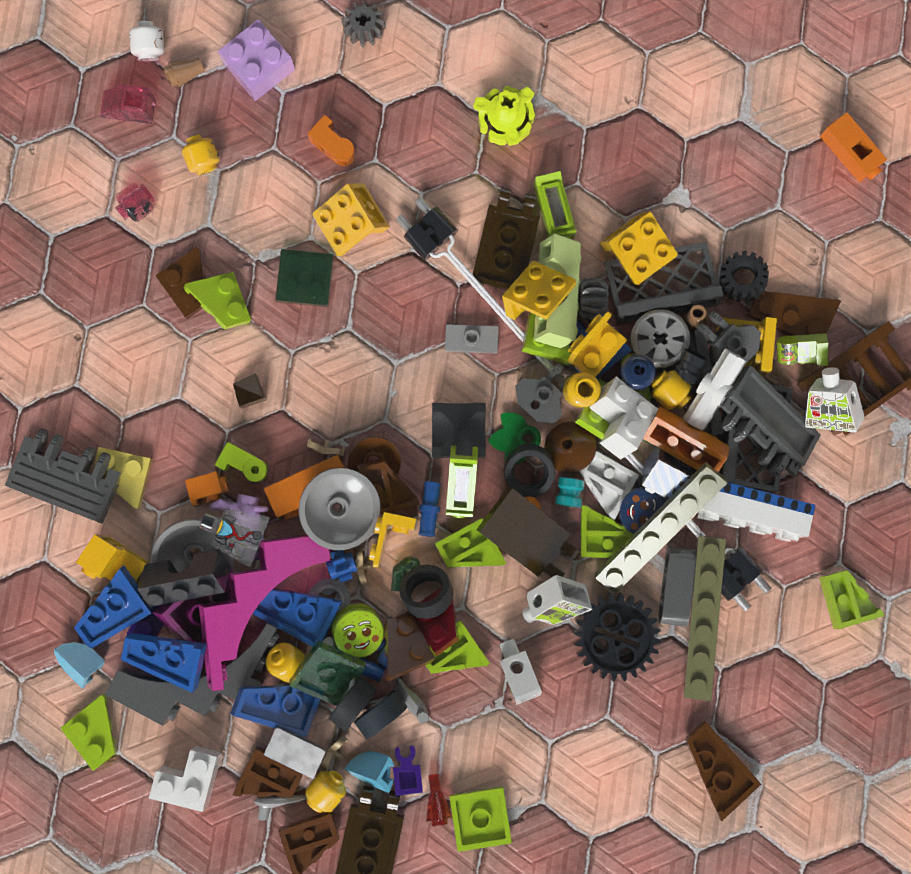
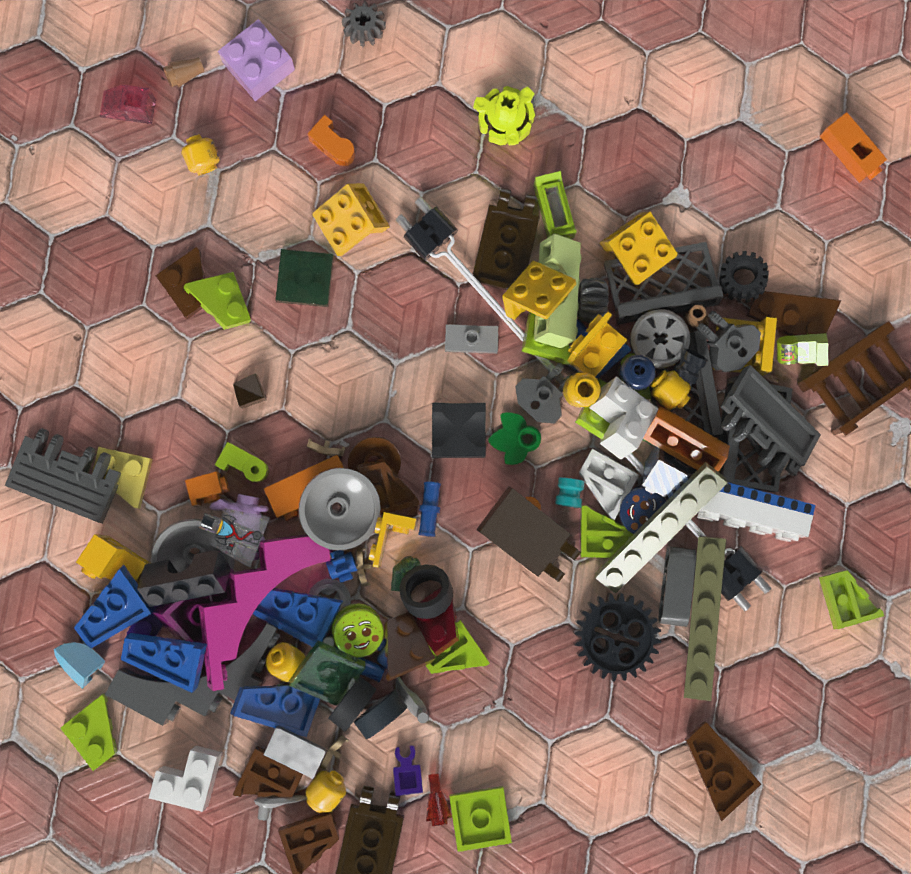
(135, 202): clear pink head -> none
(146, 41): white head -> none
(372, 769): medium azure brick -> none
(461, 483): window -> none
(469, 549): lime wing -> none
(522, 685): white torso -> none
(523, 451): black tyre -> none
(556, 601): white torso -> none
(579, 455): reddish brown dish -> none
(714, 389): white piece -> none
(834, 403): white torso -> none

